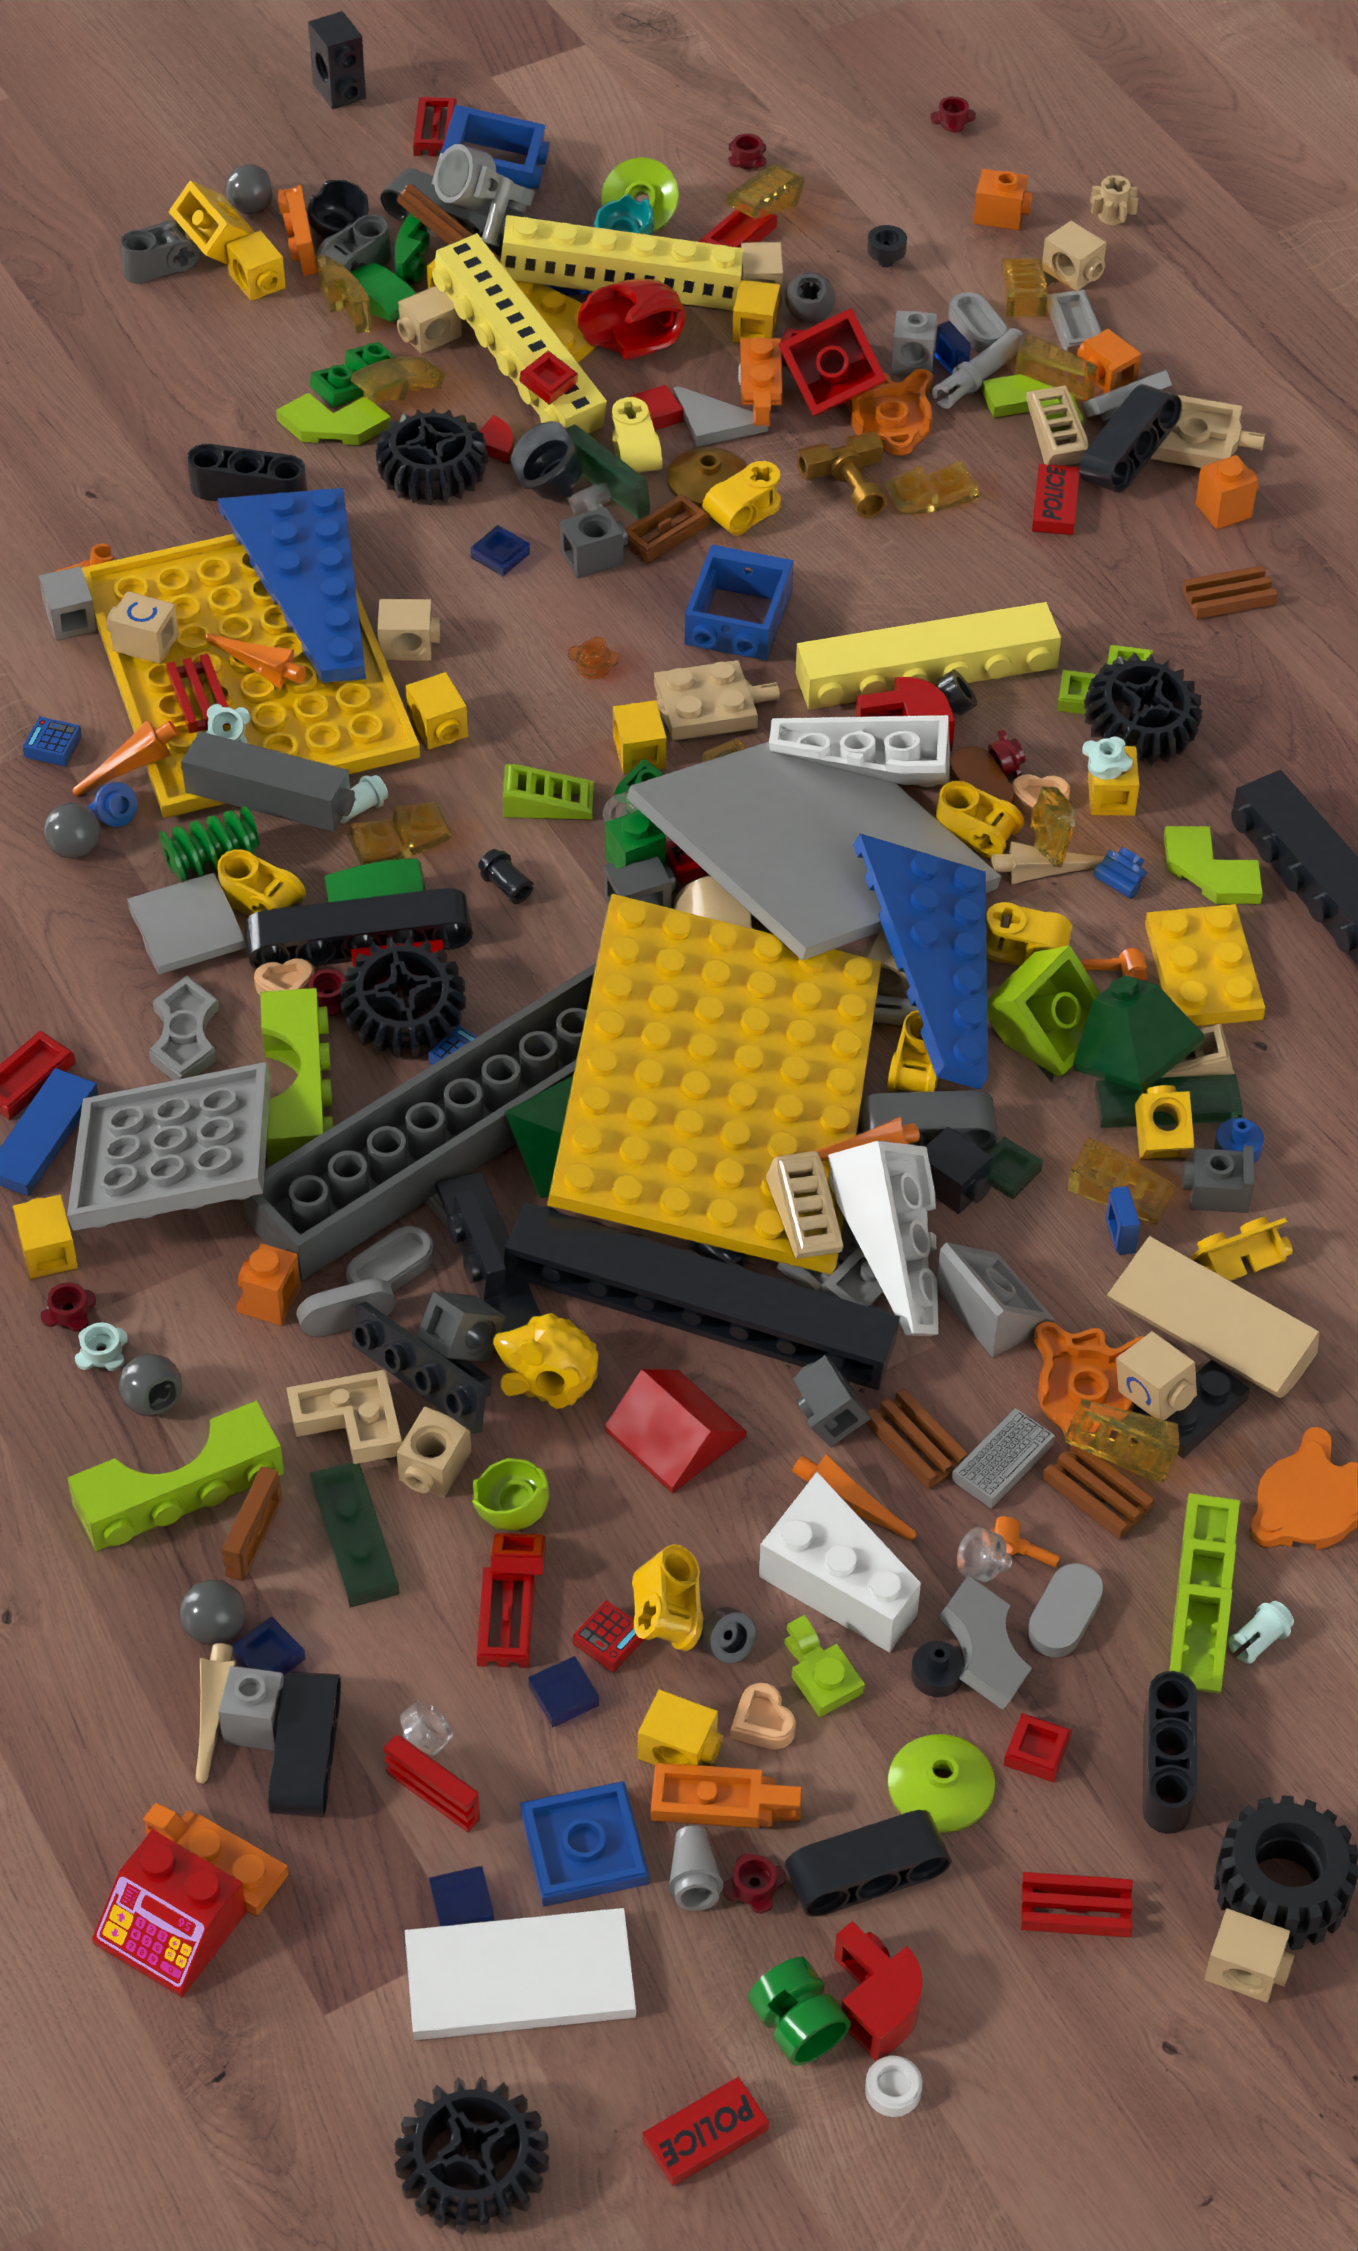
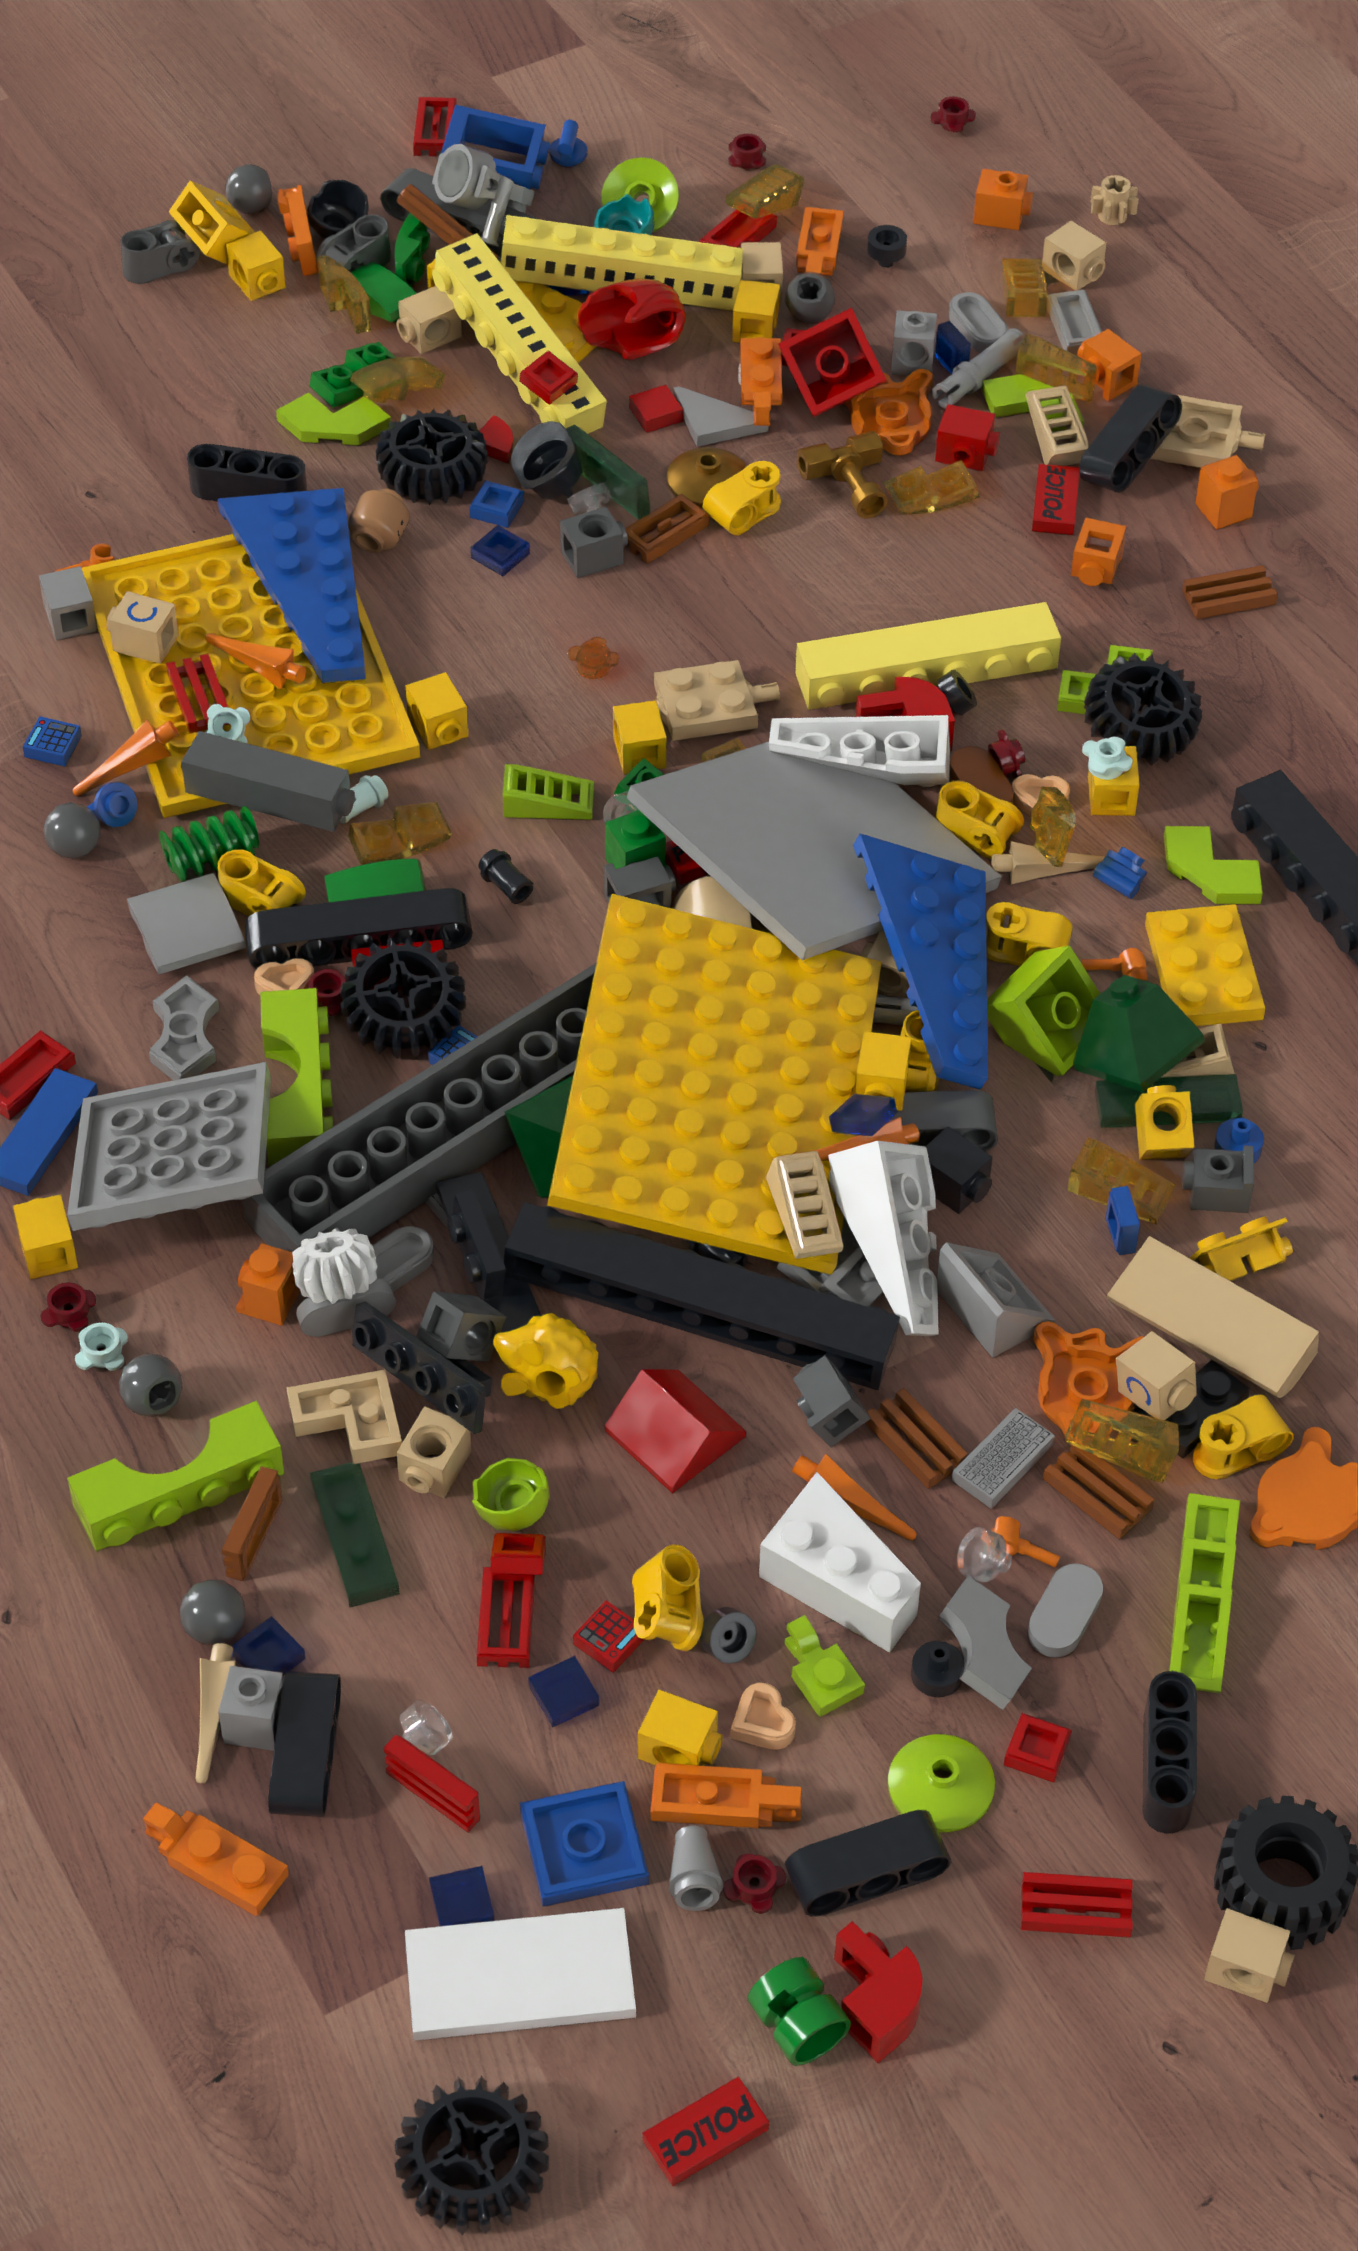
(169, 1913): red slope -> none
(334, 1265): none -> white gear
(337, 59): black brick -> none
(378, 520): none -> medium nougat head
(407, 629): tan brick -> none
(496, 504): none -> blue tile
(568, 149): none -> blue plate
(635, 436): light yellow piece -> none
(726, 570): blue window -> none
(819, 240): none -> orange hinge
(863, 1114): none -> clear blue tile
(883, 1066): none -> yellow brick
(893, 2086): white tile -> none
(967, 437): none -> red brick
(1012, 1167): clear green tile -> none
(1096, 562): none -> orange brick
(1109, 403): light grey hinge -> none
(1241, 1438): none -> yellow piece
(1270, 1623): light aqua pin -> none

